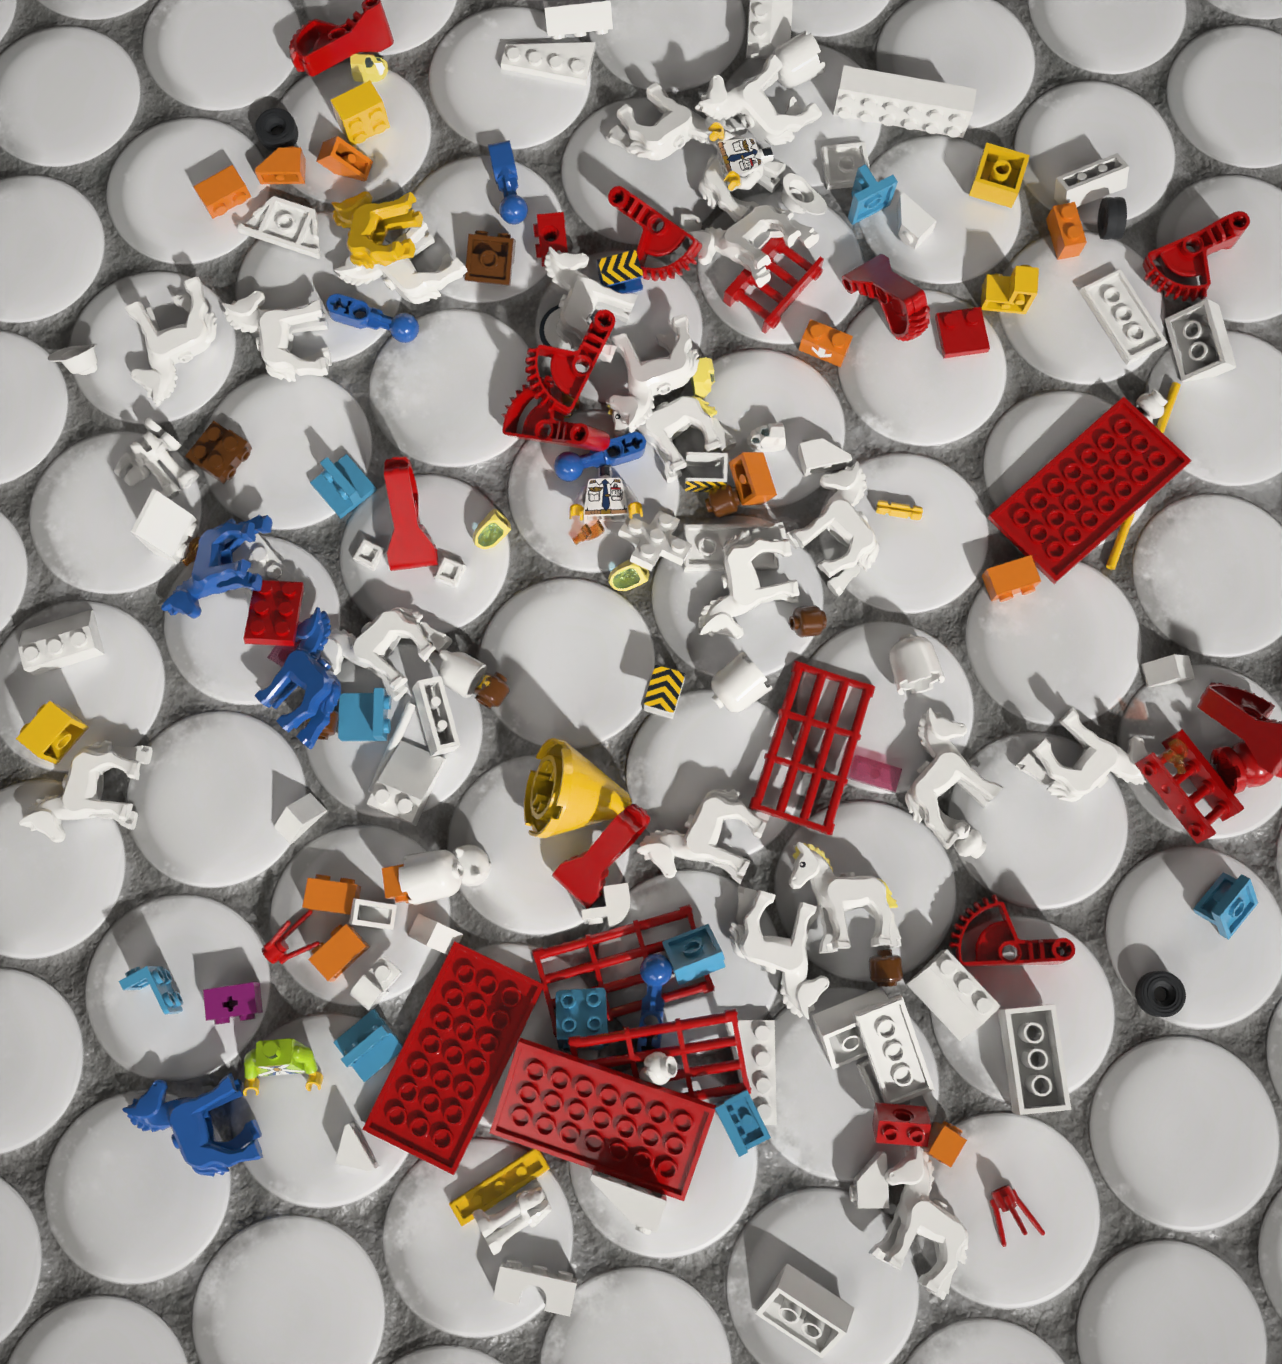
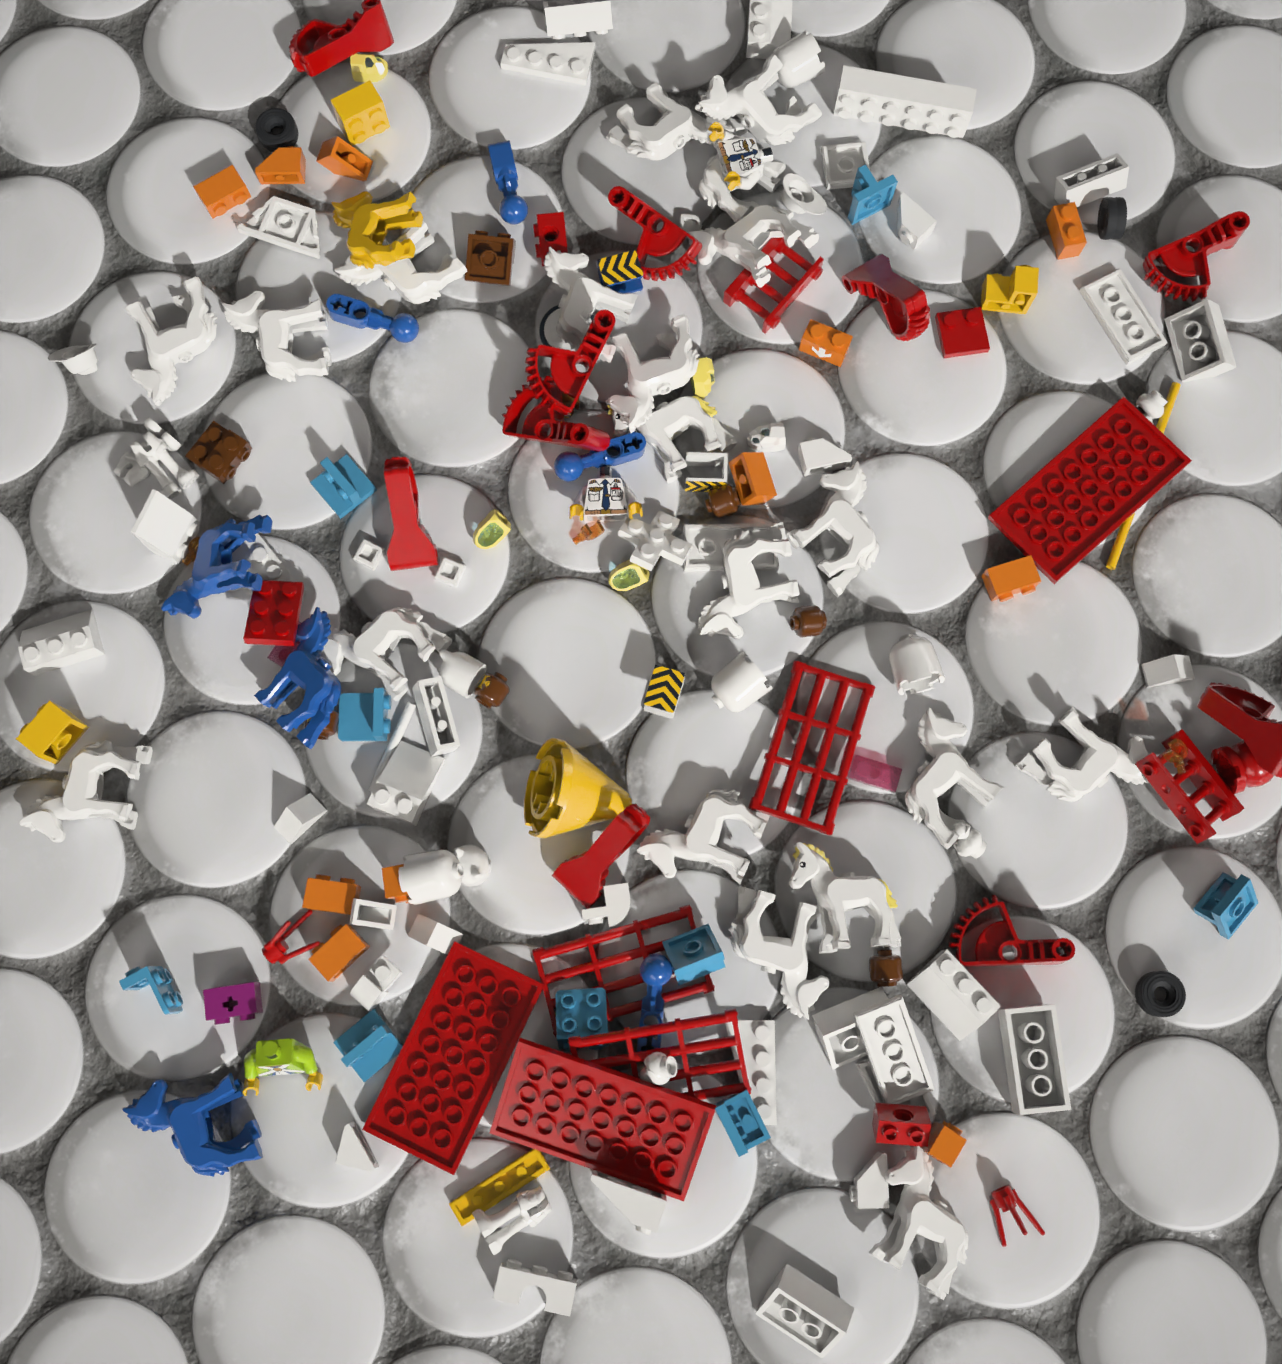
(899, 510): yellow axle -> none
(999, 175): yellow brick -> none

